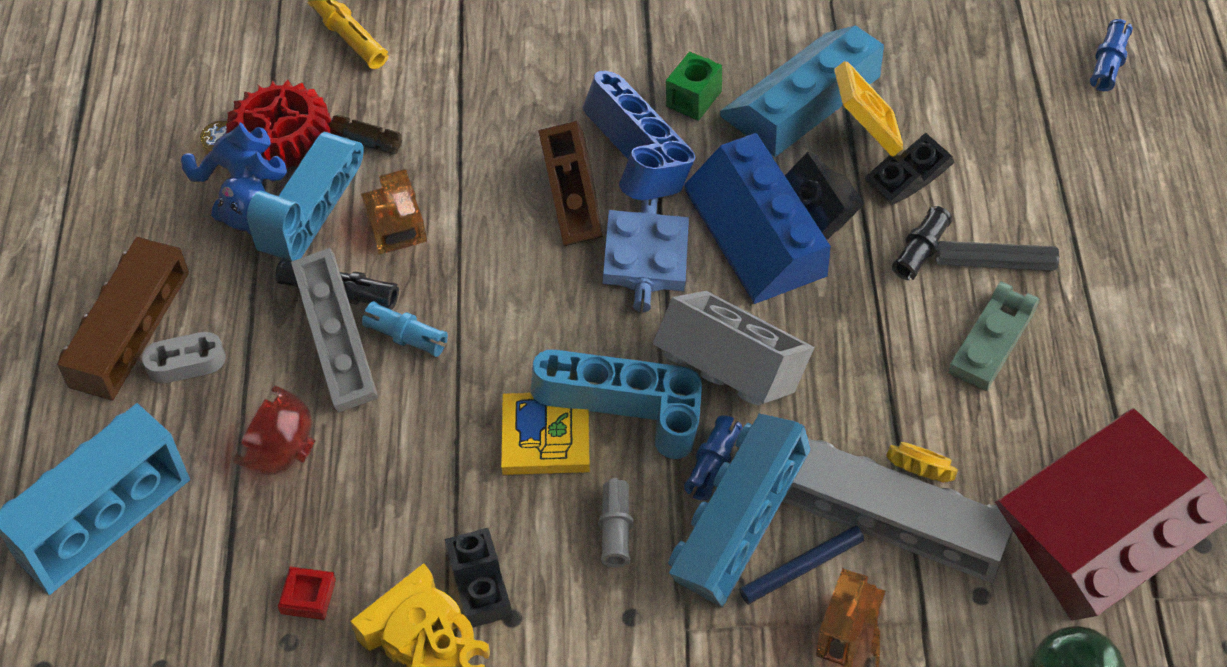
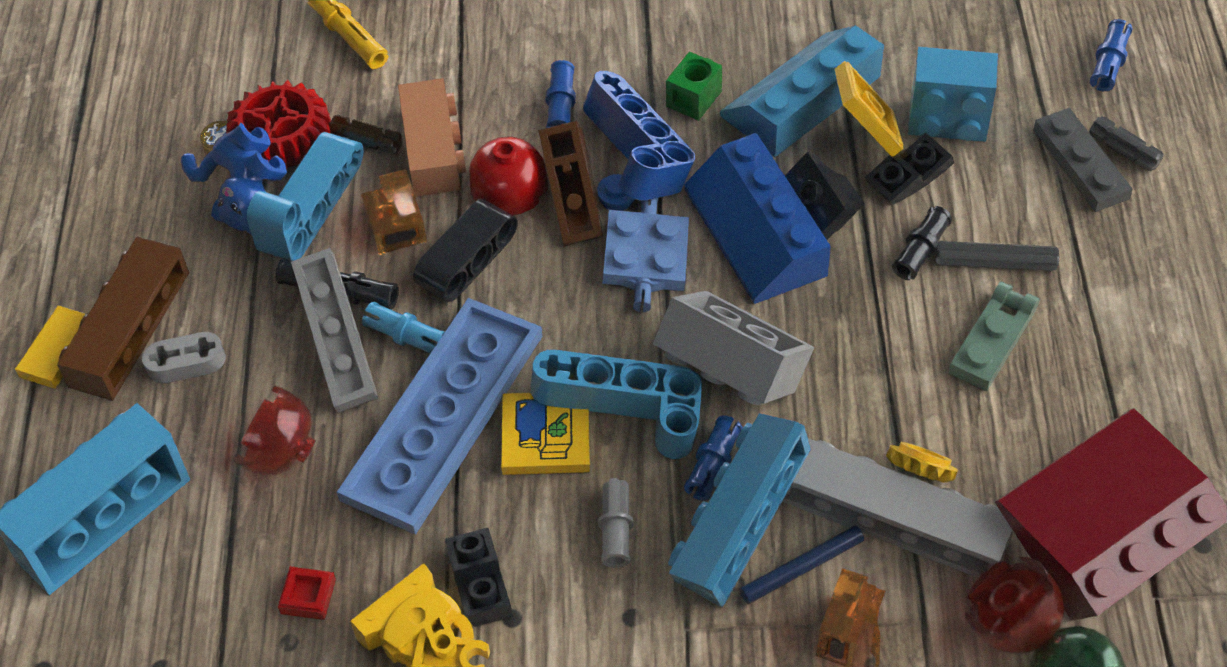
(41, 359): none -> yellow tile
(431, 137): none -> nougat brick
(440, 416): none -> medium blue plate
(465, 250): none -> black beam
(508, 174): none -> red cylinder
(560, 95): none -> blue pin
(611, 194): none -> blue plate
(953, 93): none -> dark azure brick
(1016, 606): none -> clear red cylinder
(1082, 159): none -> dark grey plate
(1126, 143): none -> dark grey axle

